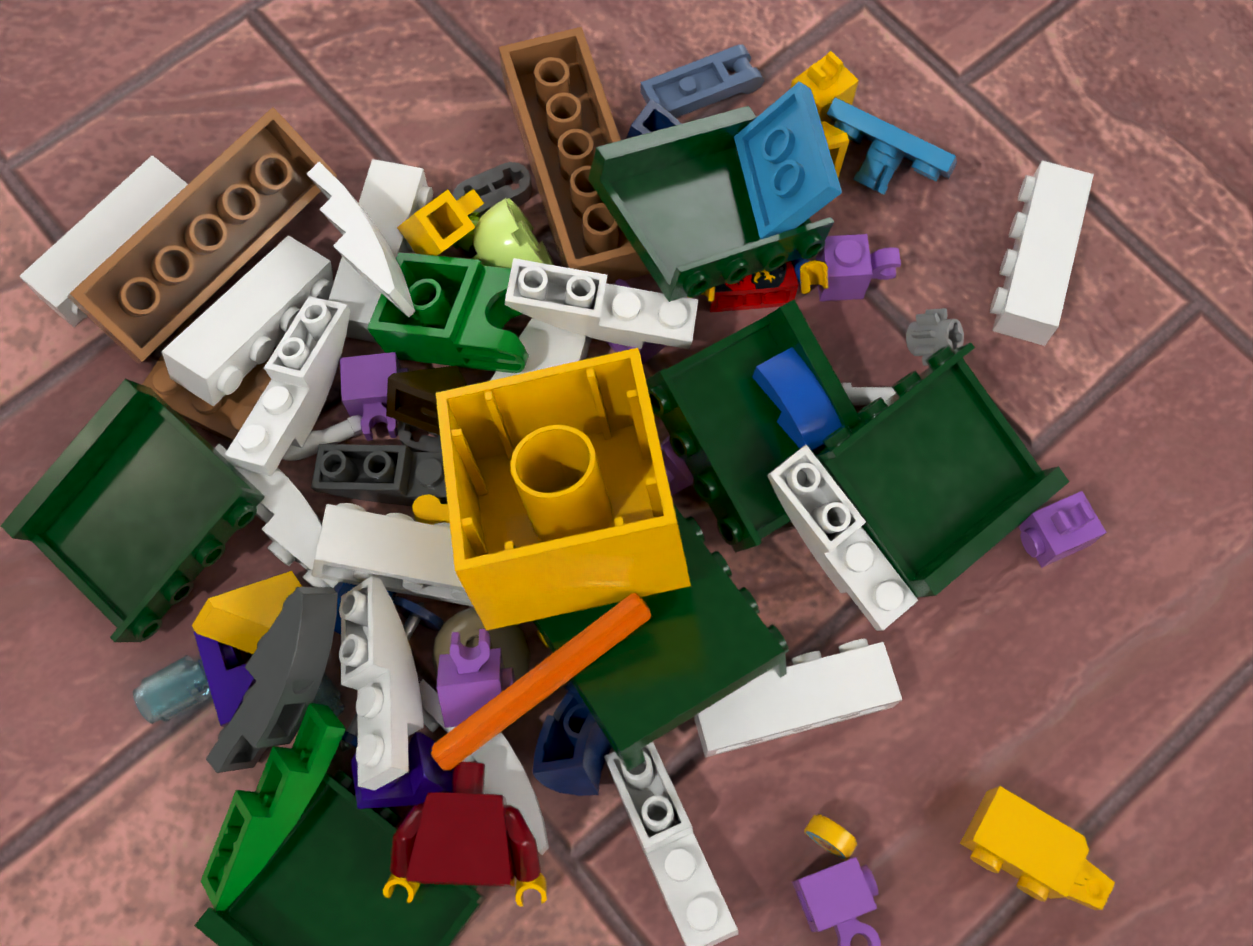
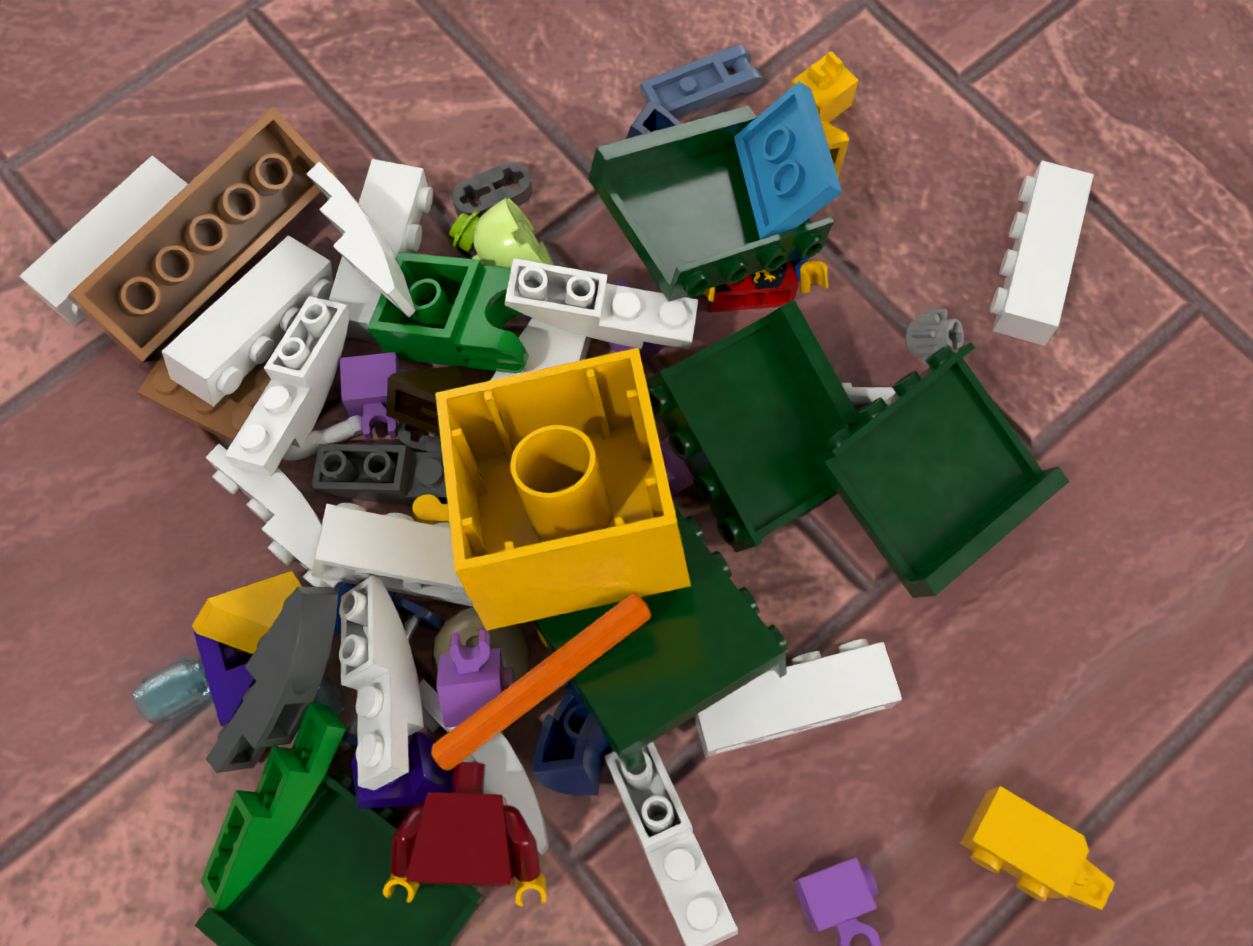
(135, 510): dark green panel -> none
(440, 223): yellow brick -> none
(561, 124): medium nougat brick -> none
(804, 405): blue slope -> none
(831, 836): yellow tile -> none
(837, 540): white slope -> none
(853, 266): medium lavender brick -> none
(888, 148): dark azure plate -> none
(1061, 529): medium lavender brick -> none

